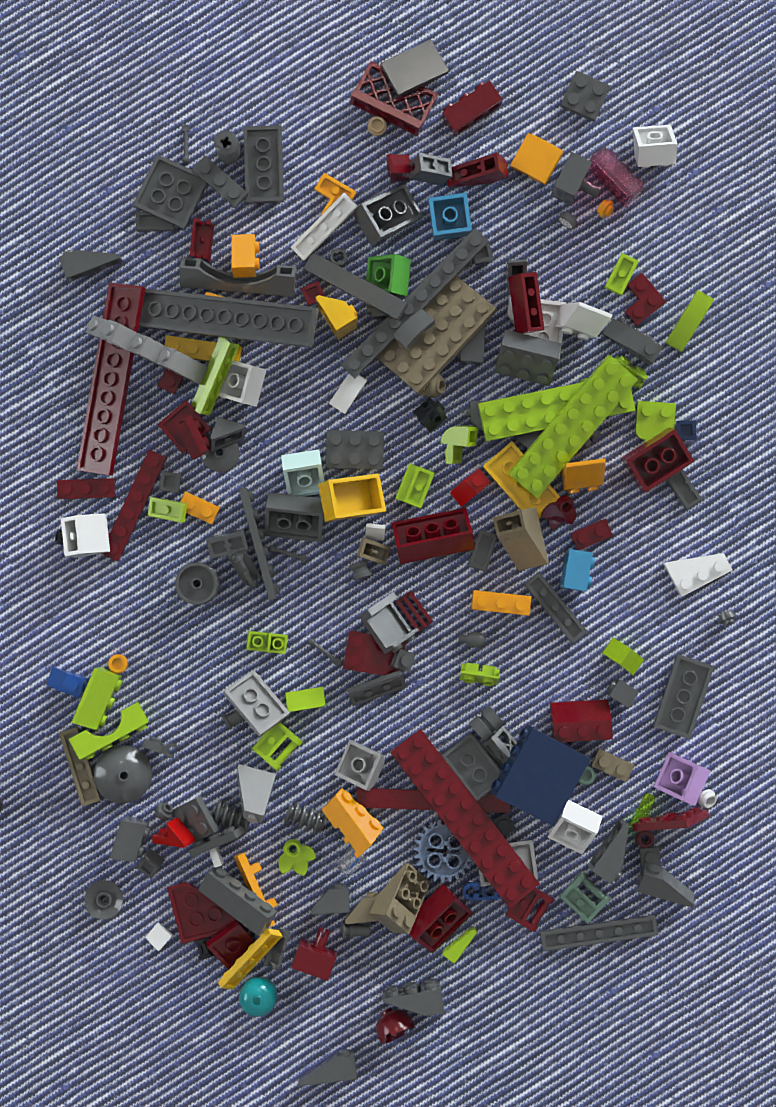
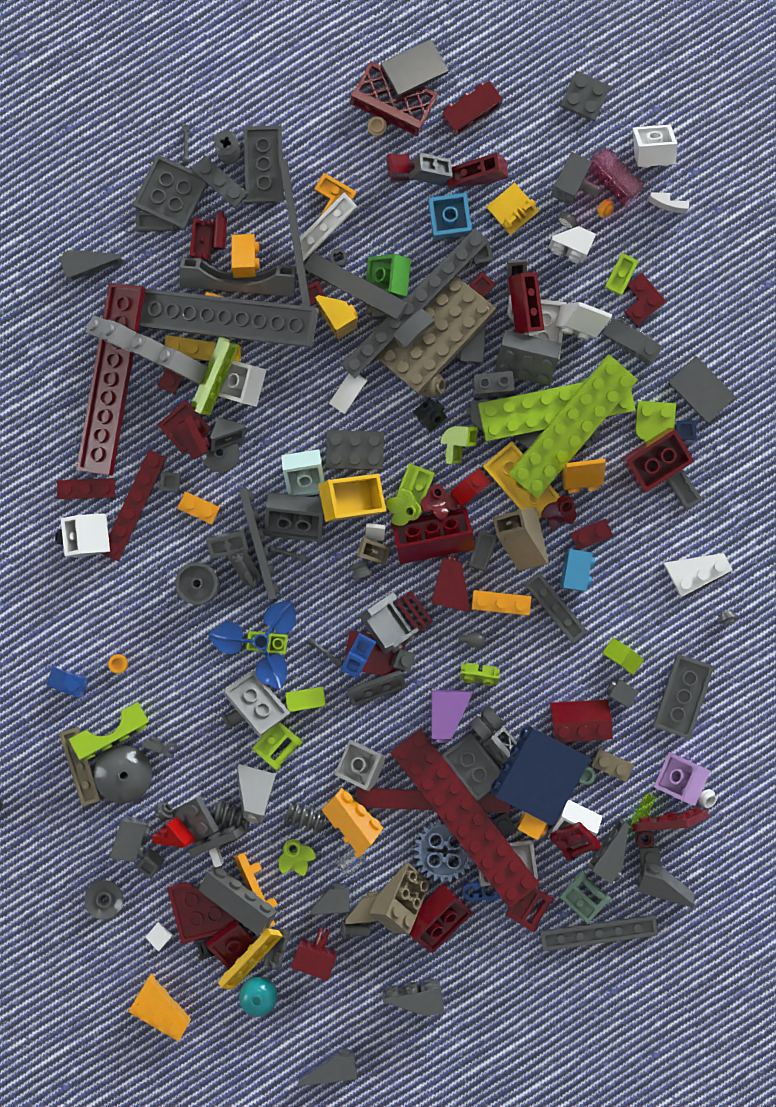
(97, 698): lime slope -> none
(160, 1010): none -> light orange wedge
(167, 509): lime plate -> none
(219, 231): none -> dark red cylinder
(274, 668): none -> blue plant
(295, 232): none -> dark grey tile
(358, 655): none -> blue slope
(387, 214): dark grey slope -> none
(393, 1025): dark red cylinder -> none
(400, 508): none -> lime plate
(439, 504): none -> dark red plate
(446, 712): none -> medium lavender slope
(451, 586): none -> dark red slope
(457, 947): lime slope -> none
(482, 284): none -> dark red plate
(493, 385): none -> dark grey panel
(512, 208): none -> yellow hinge
(532, 826): none -> light orange brick
(536, 158): light orange slope -> none
(572, 243): none -> white slope
(572, 836): none -> dark red plate
(637, 371): lime hinge -> none
(663, 201): none -> white slope
(689, 320): lime slope -> none
(701, 389): none -> dark grey tile

